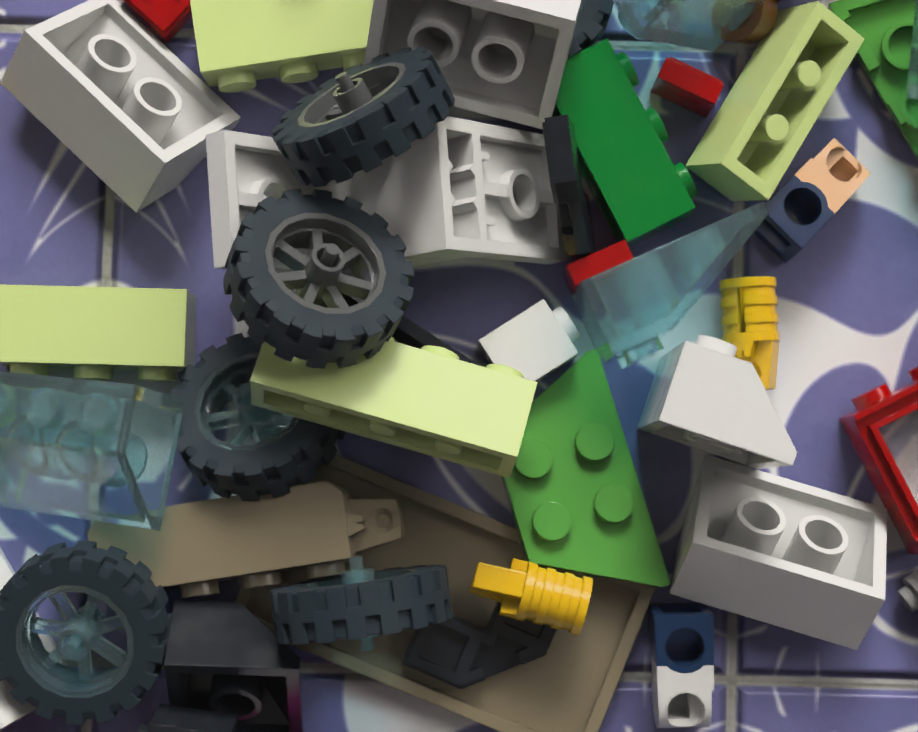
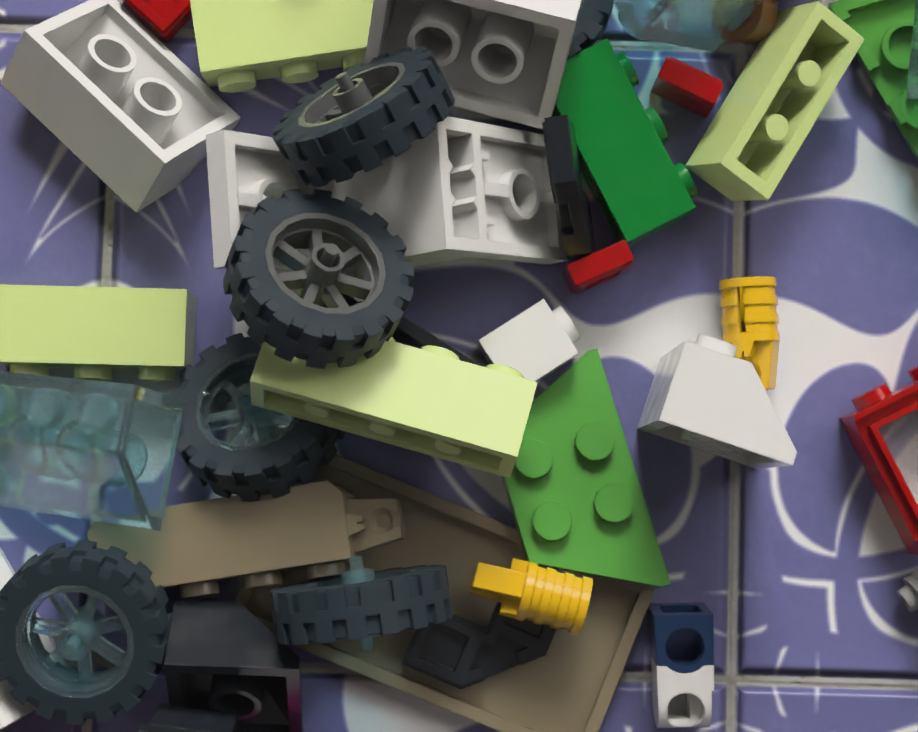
(649, 295): clear light blue slope -> none
(782, 553): white slope -> none
(810, 199): leg -> none

